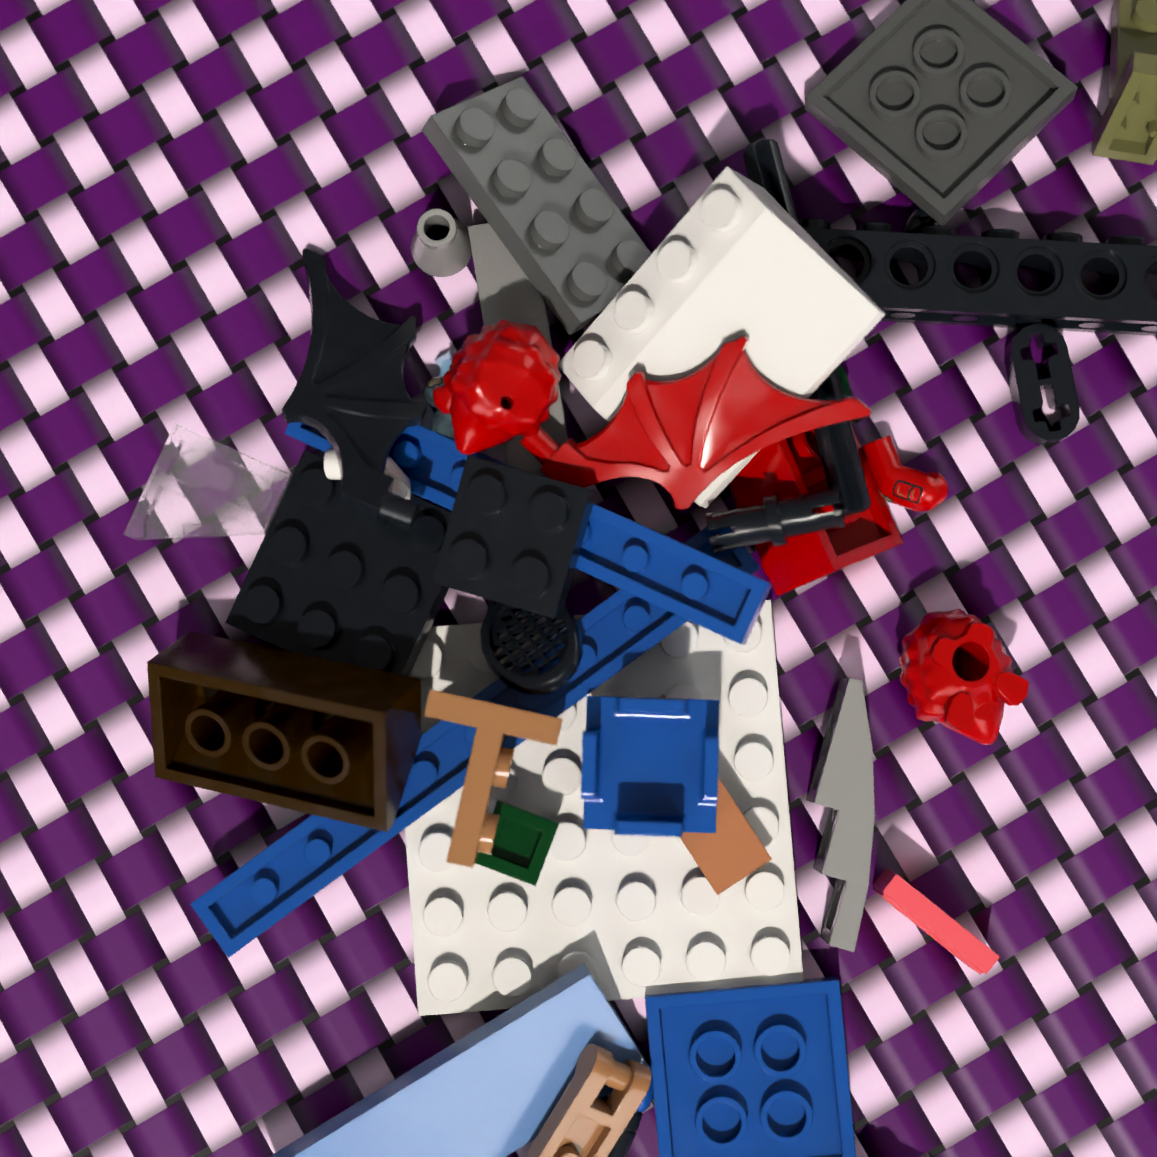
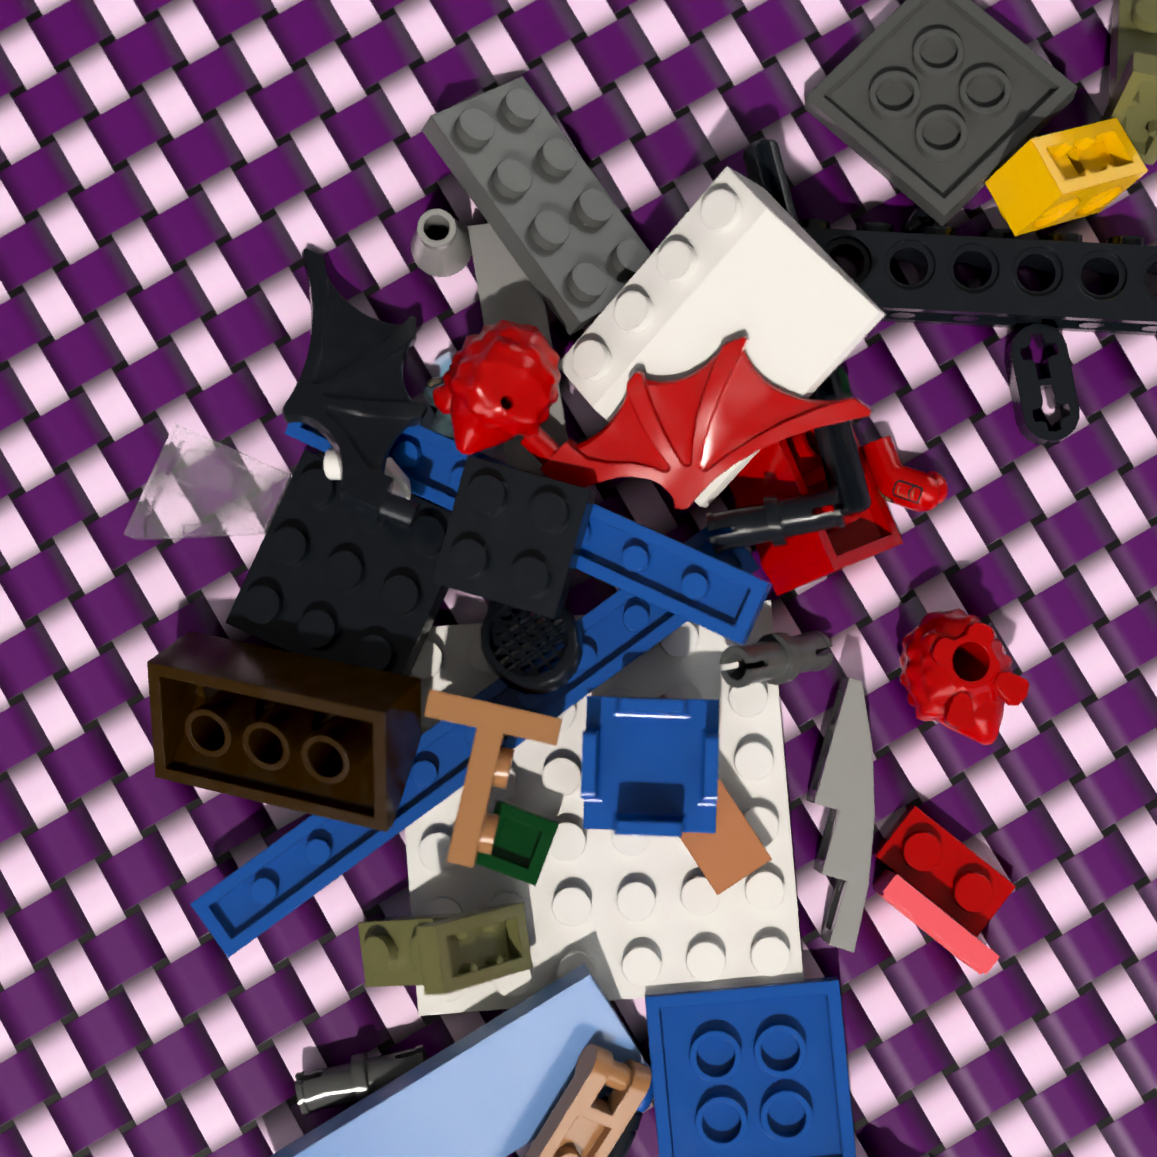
(353, 1080): none -> dark grey pin
(445, 949): none -> olive bracket
(776, 658): none -> dark grey pin
(944, 870): none -> red plate
(1065, 176): none -> yellow brick

